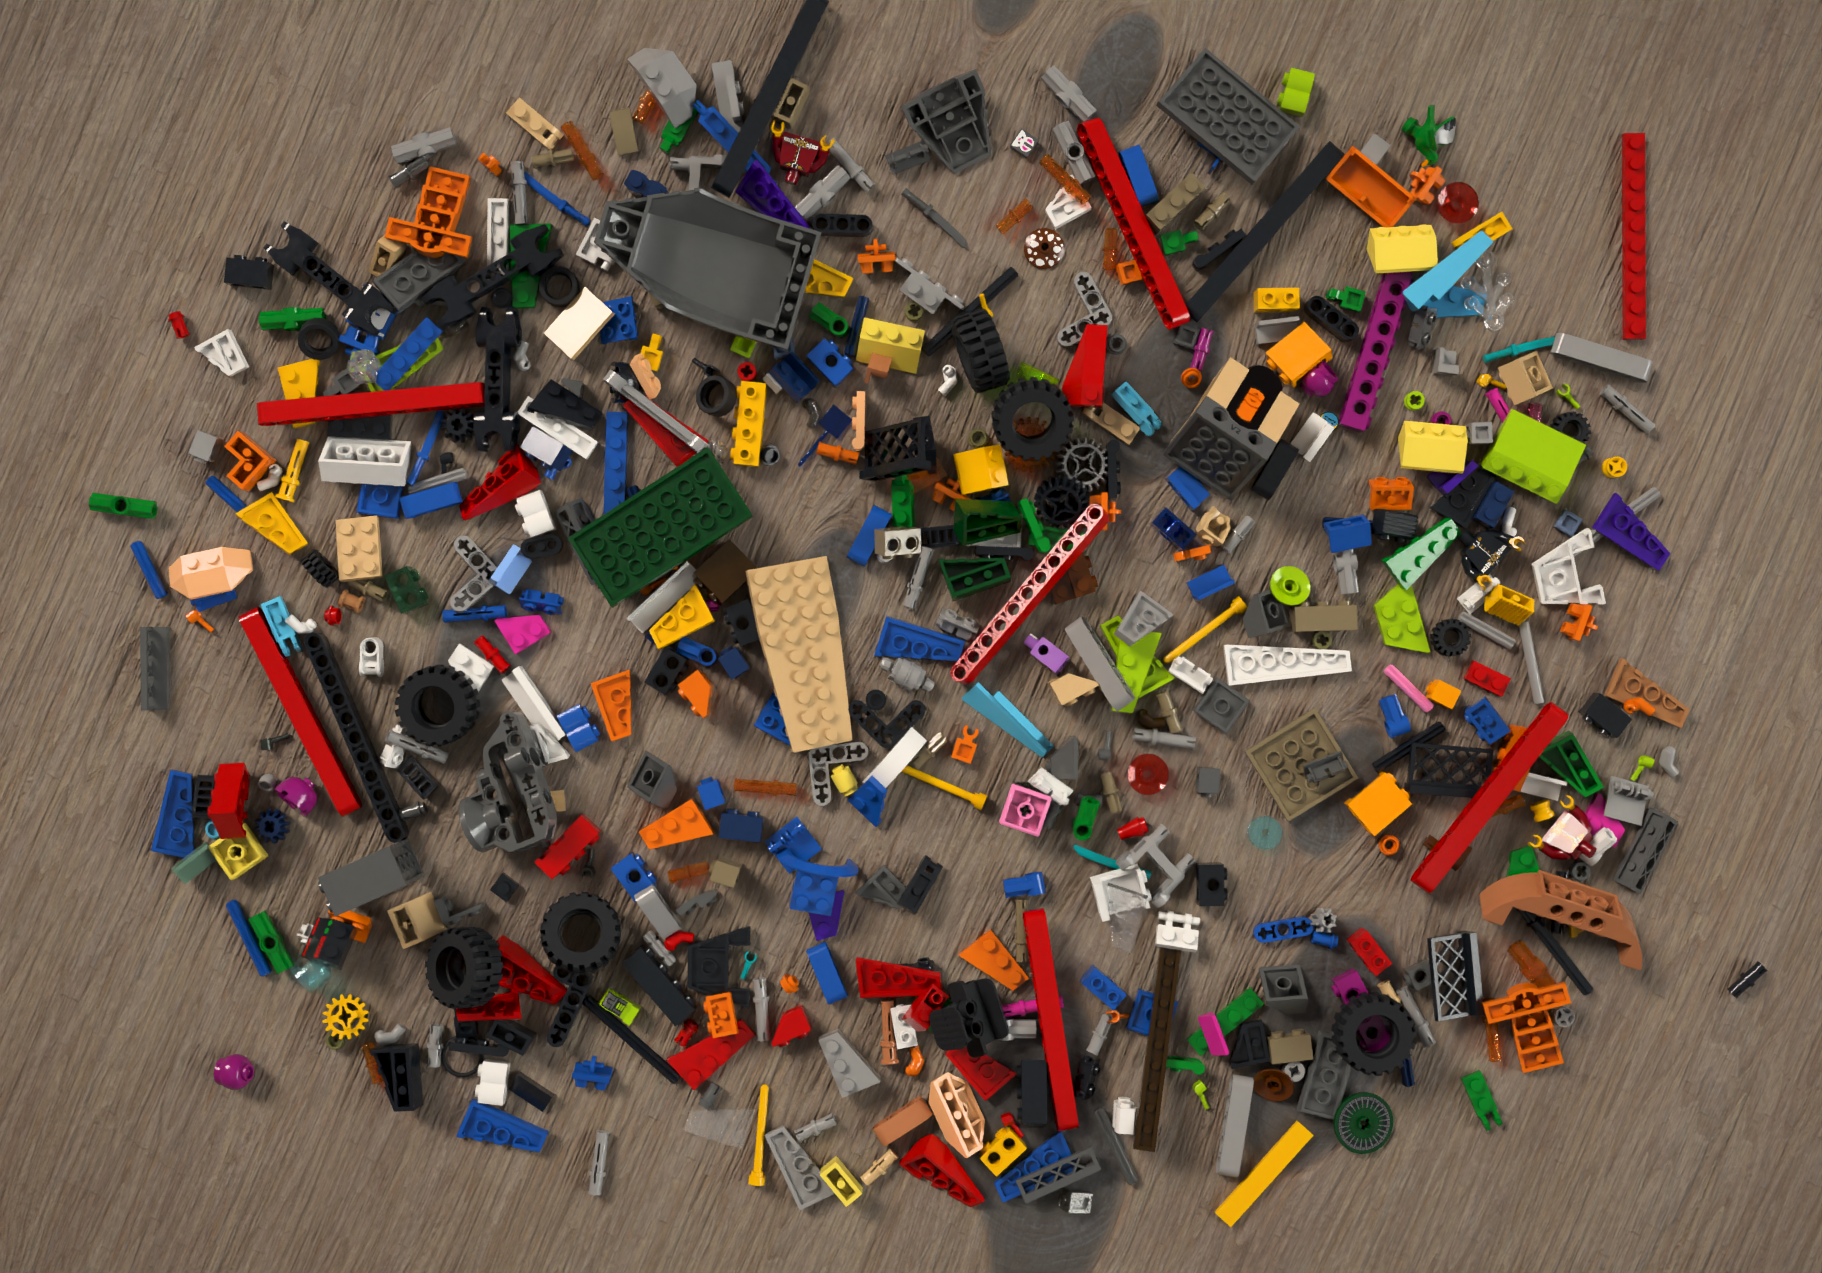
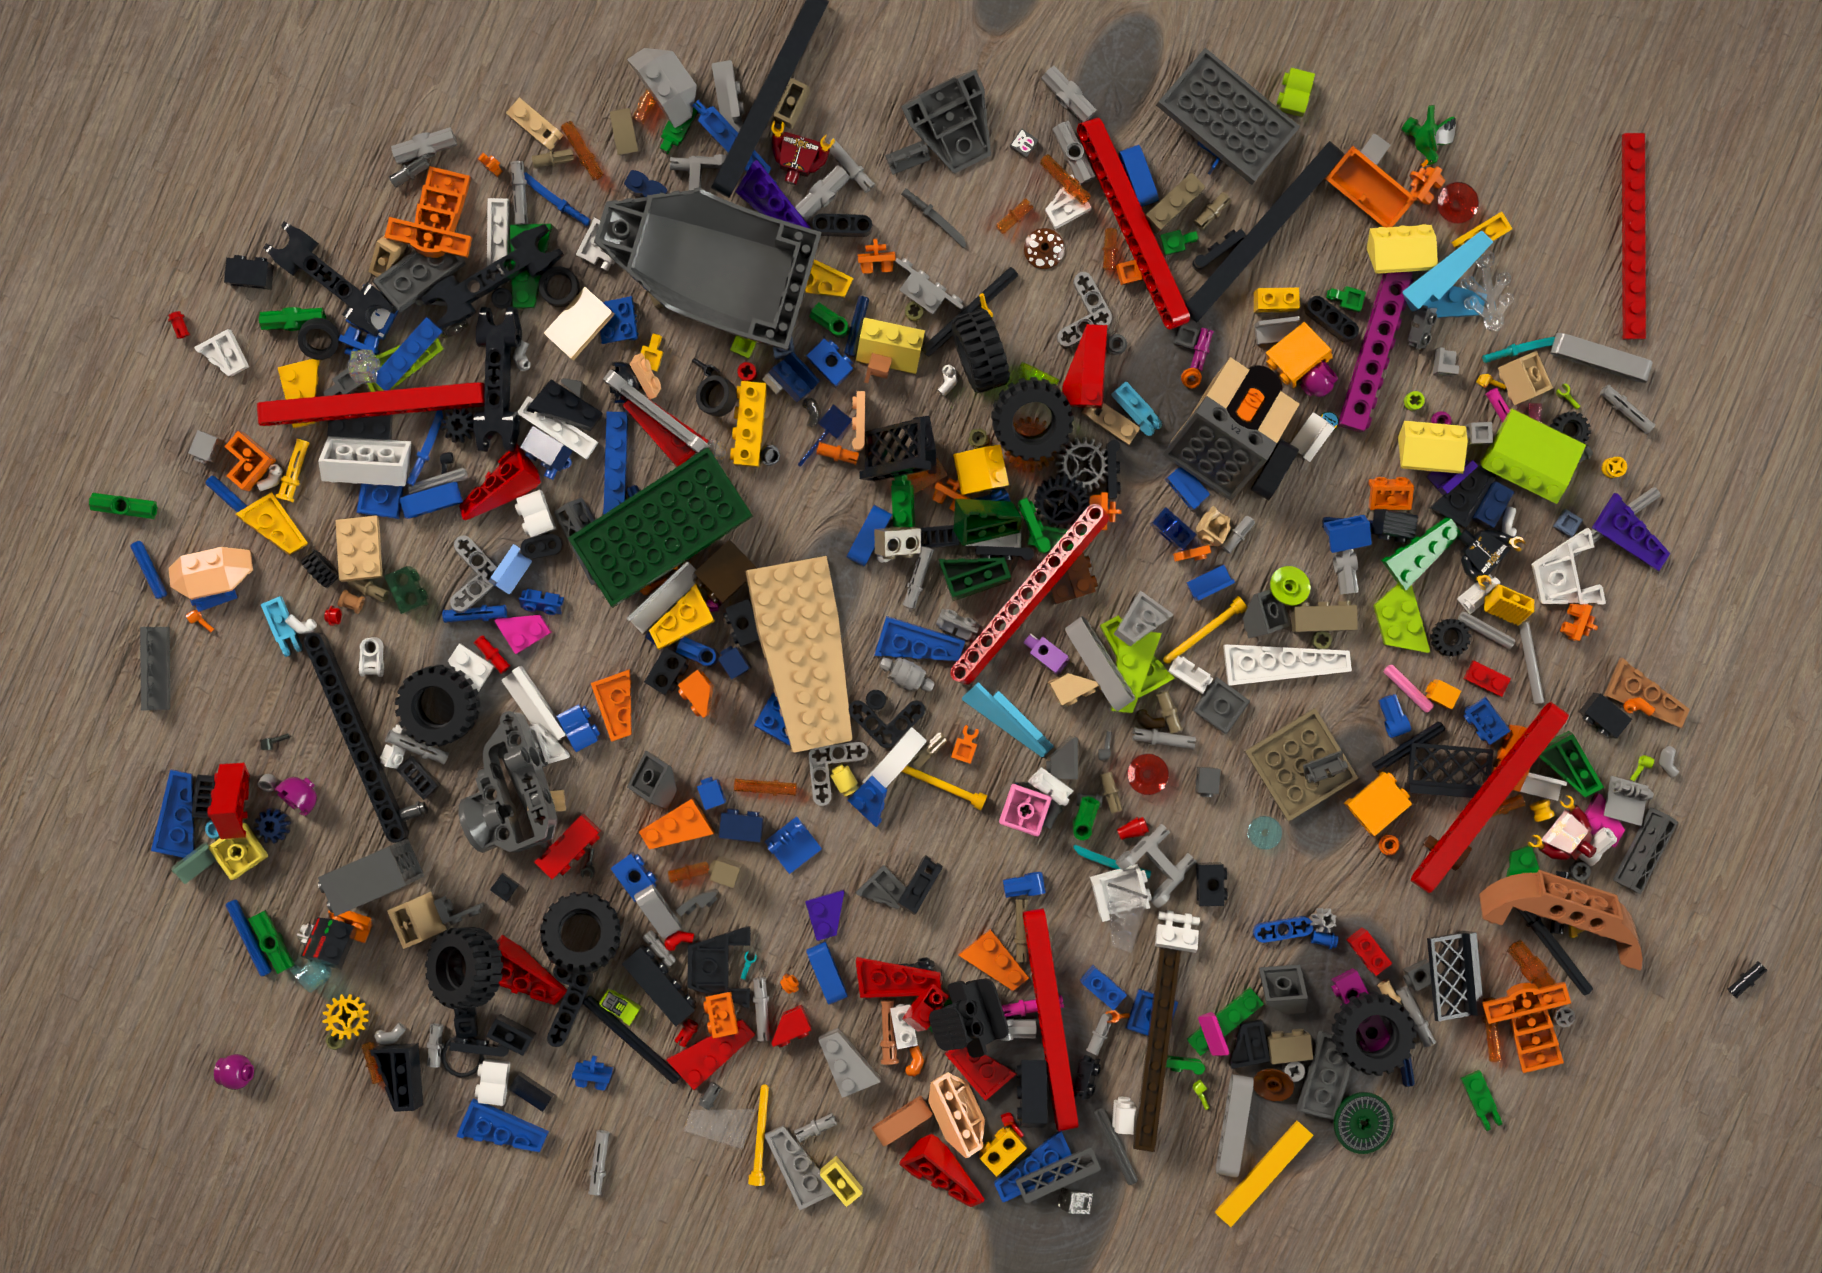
(300, 712): red beam -> none
(498, 1008): red wing -> none
(814, 883): blue piece -> none
(879, 1167): tan pin -> none

